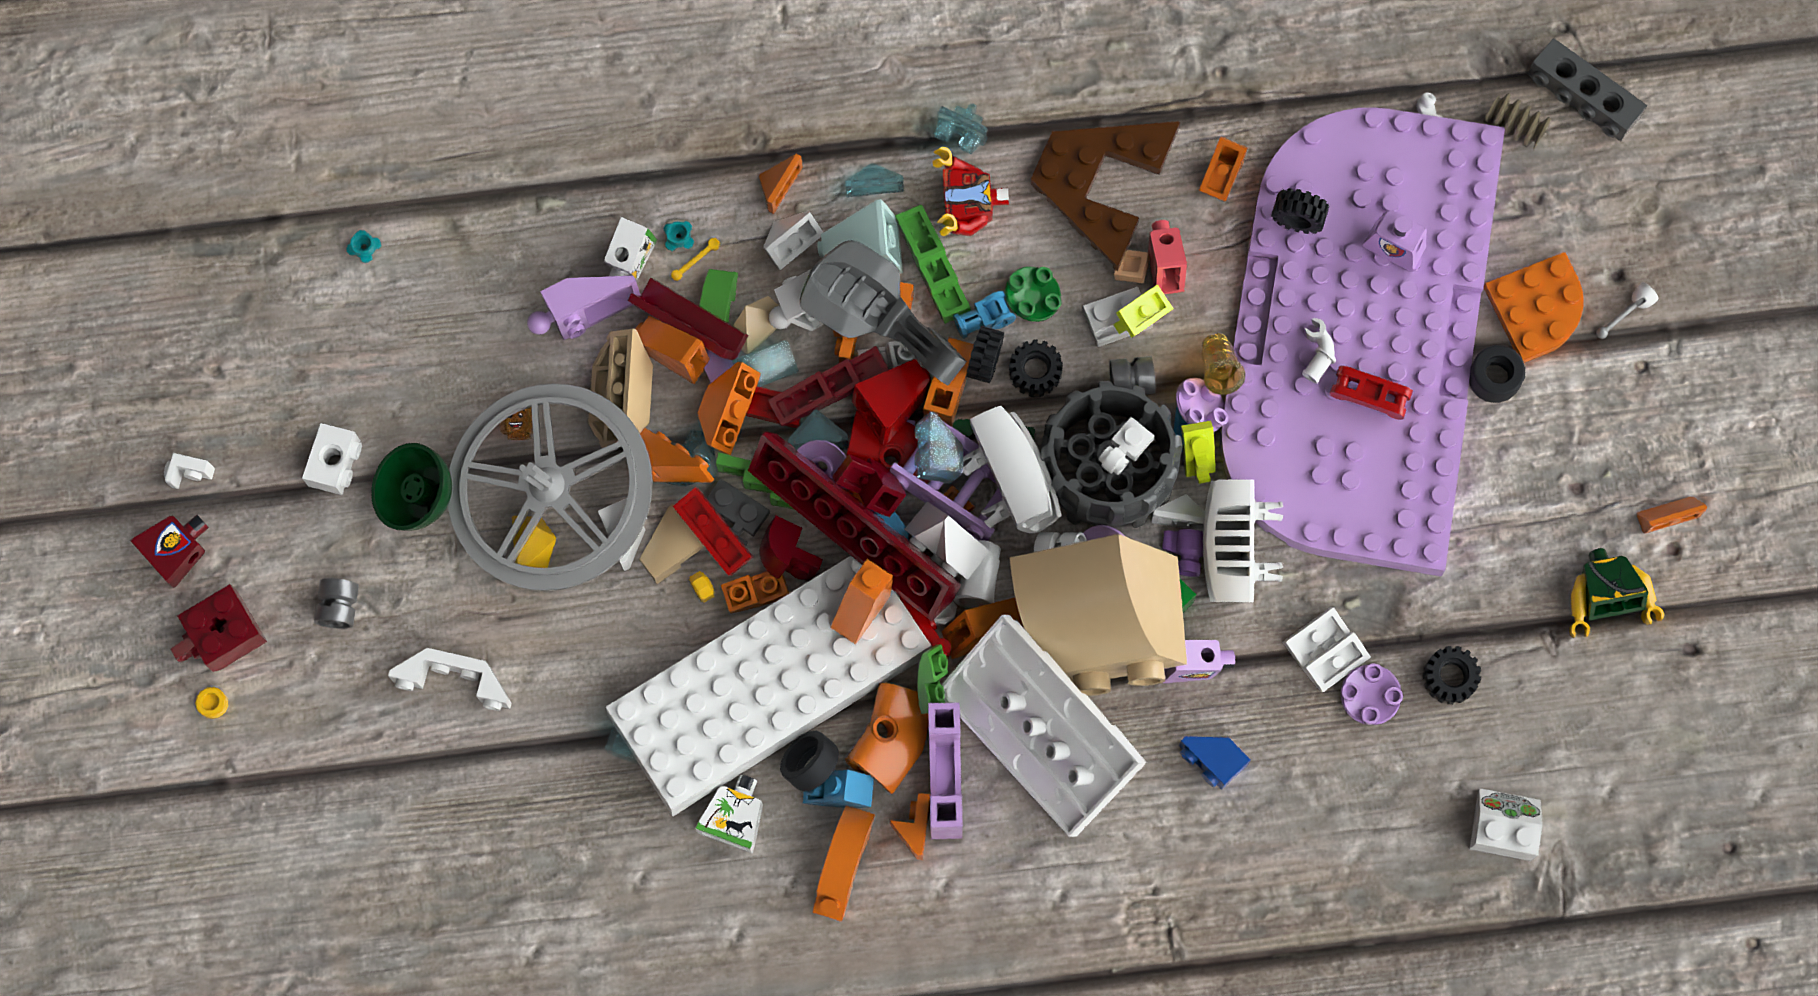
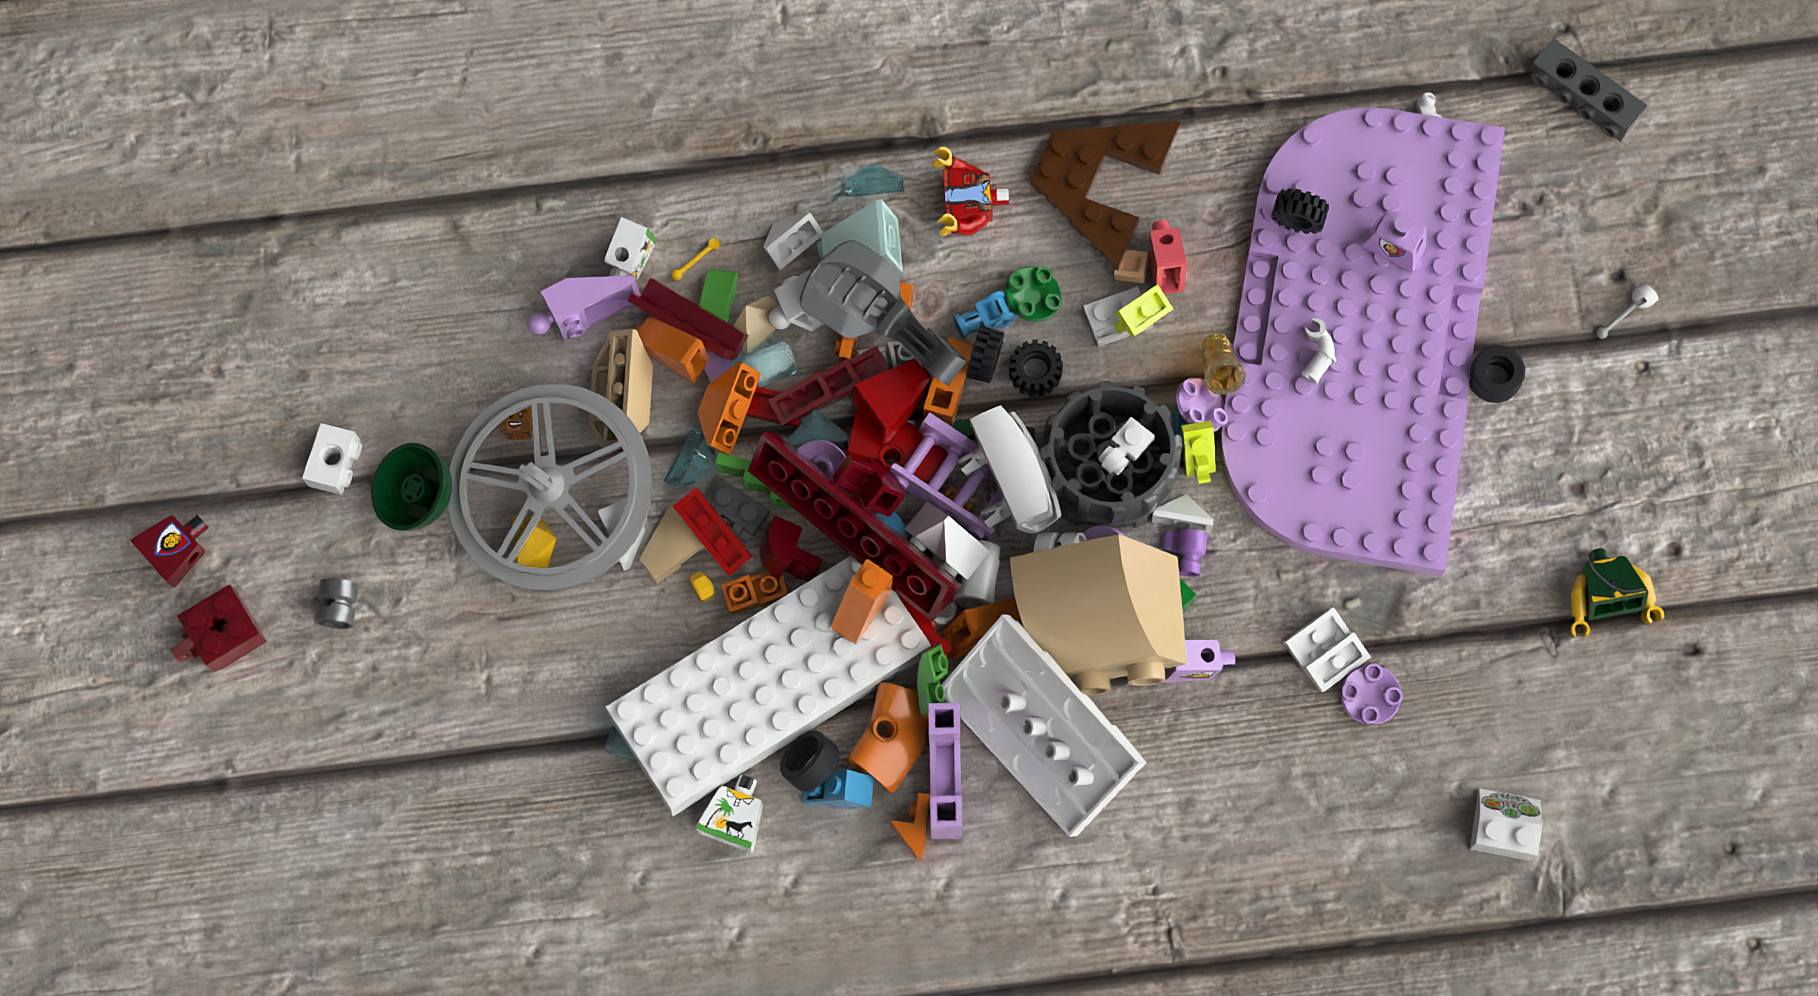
(191, 467): white bracket -> none
(211, 702): yellow tile -> none
(362, 237): teal plate -> none
(414, 672): white slope -> none
(673, 462): orange slope -> none
(675, 228): teal plate -> none
(778, 181): orange slope -> none
(842, 862): orange arch -> none
(932, 263): bright green slope -> none
(938, 451): clear light blue slope -> none
(964, 123): clear light blue hips -> none
(1138, 373): flat silver wheel -> none
(1216, 757): blue slope -> none
(1223, 169): orange slope -> none
(1230, 541): white piece -> none
(1371, 392): red plate -> none
(1456, 657): black tyre -> none
(1517, 120): dark tan piece -> none
(1538, 305): orange plate -> none
(1670, 514): orange slope -> none

